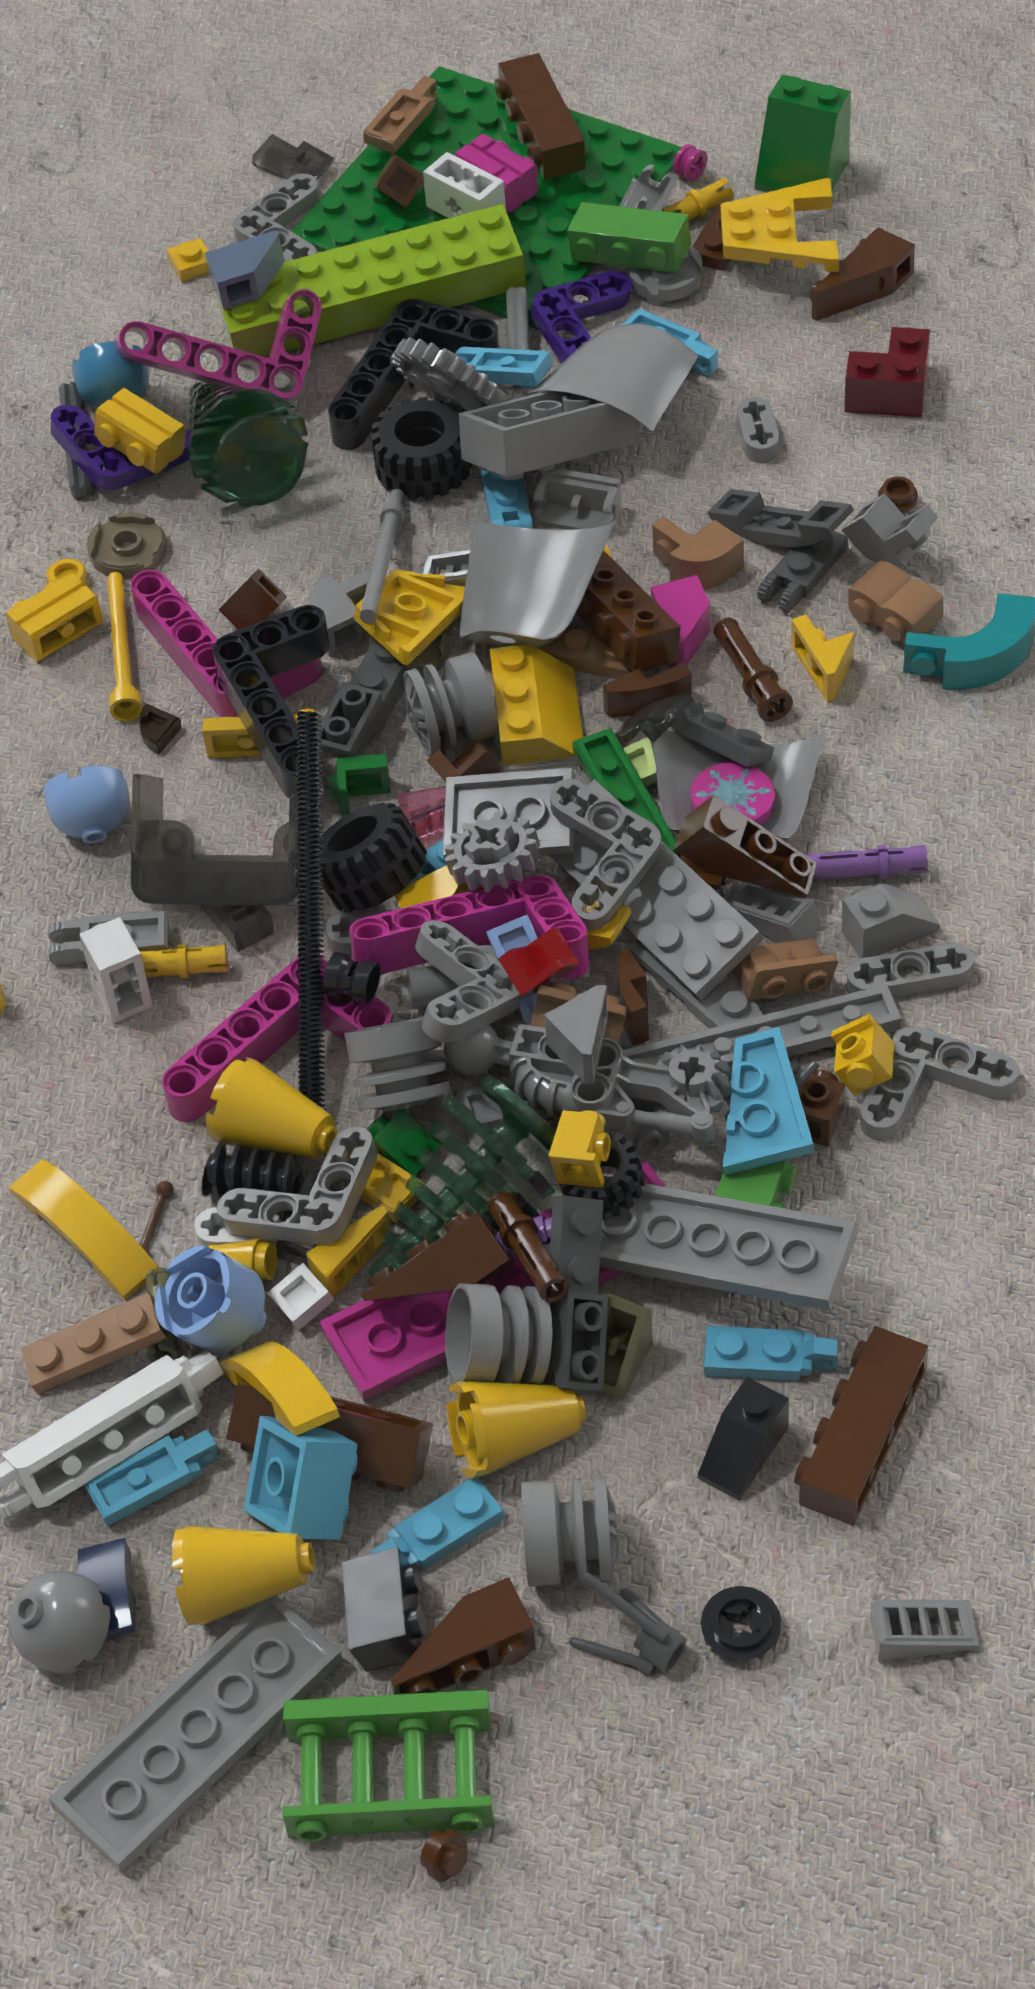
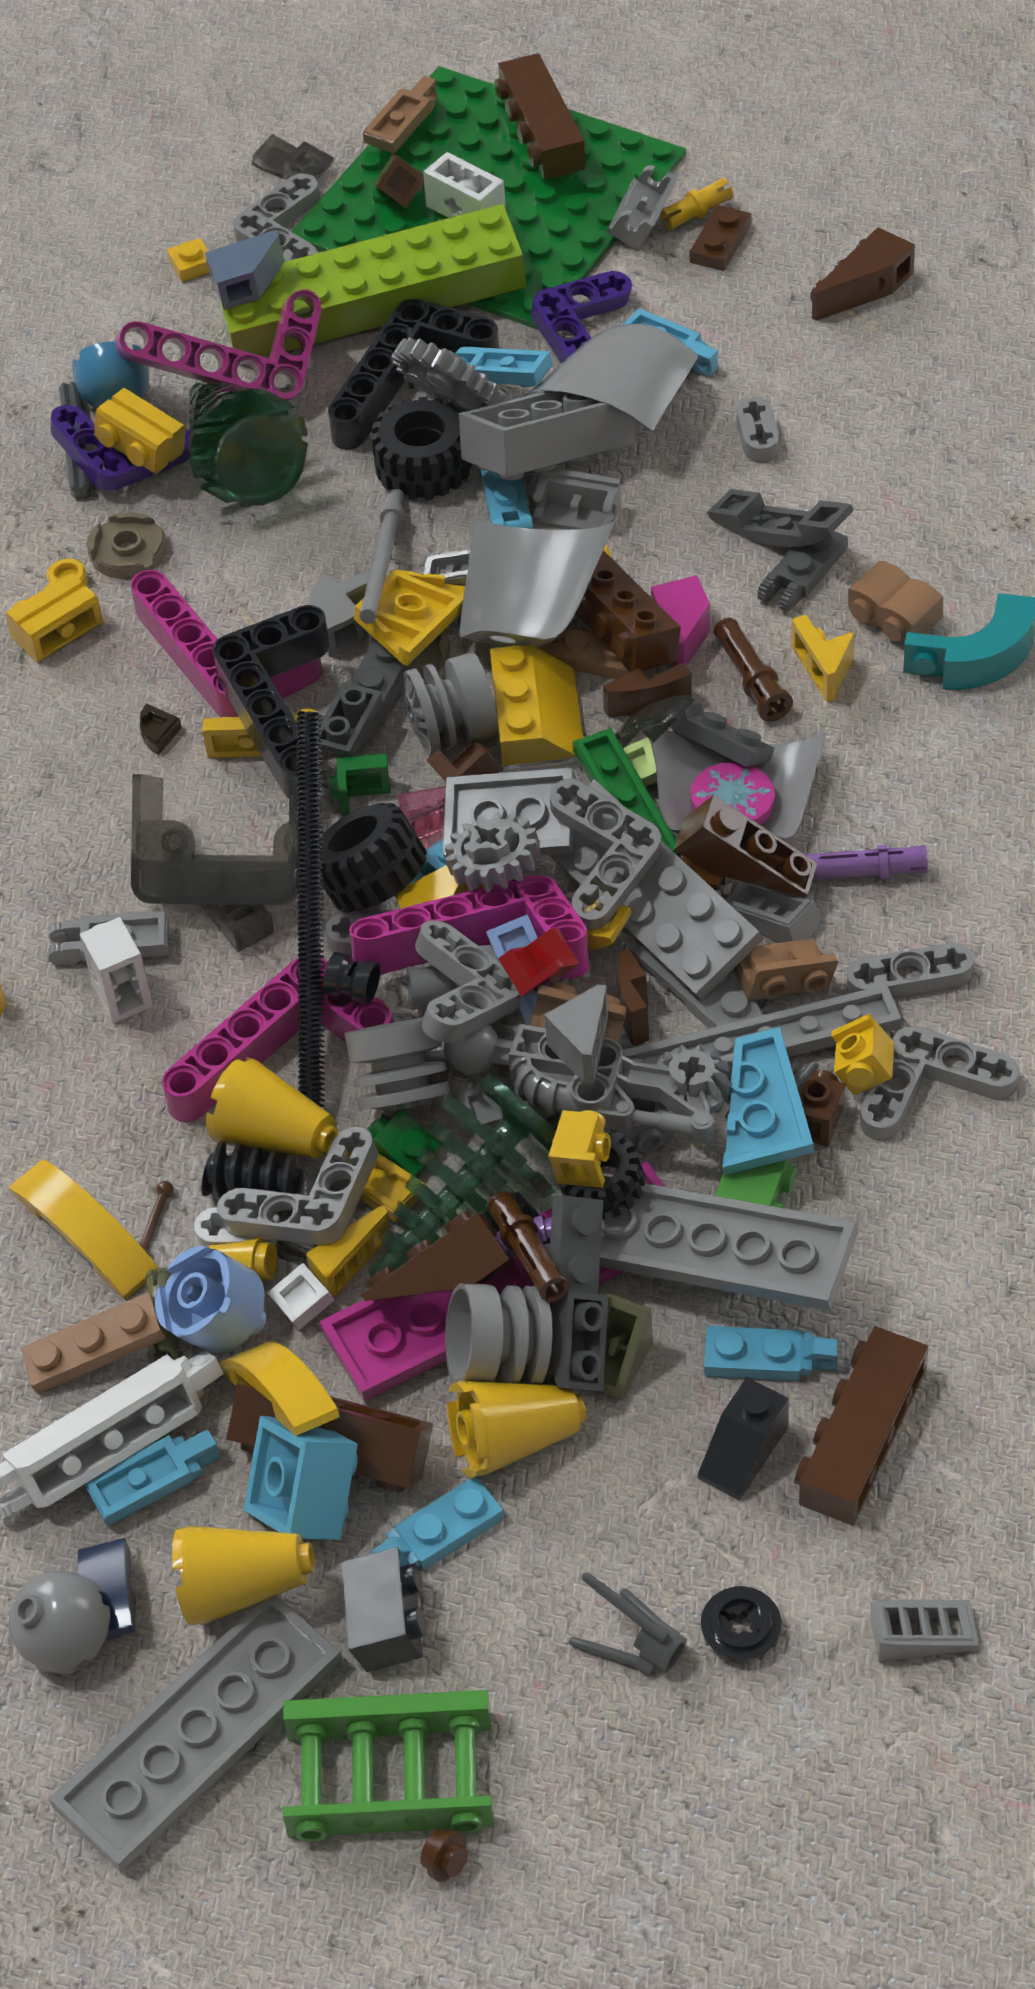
(88, 804): light blue cylinder -> none
(125, 699): yellow piece -> none
(185, 961): yellow pin -> none
(252, 601): reddish brown panel -> none
(473, 1637): reddish brown slope -> none
(497, 159): dark pink brick -> none
(517, 318): light grey axle -> none
(567, 1531): light grey wheel -> none
(629, 237): bright green brick -> none
(668, 286): light grey plate -> none
(690, 162): dark pink bush -> none
(711, 554): medium nougat brick -> none
(766, 229): yellow wing -> none
(803, 134): green slope -> none
(885, 919): light grey slope -> none
(886, 534): light grey brick -> none
(892, 380): dark red brick -> none
(900, 492): reddish brown plate -> none

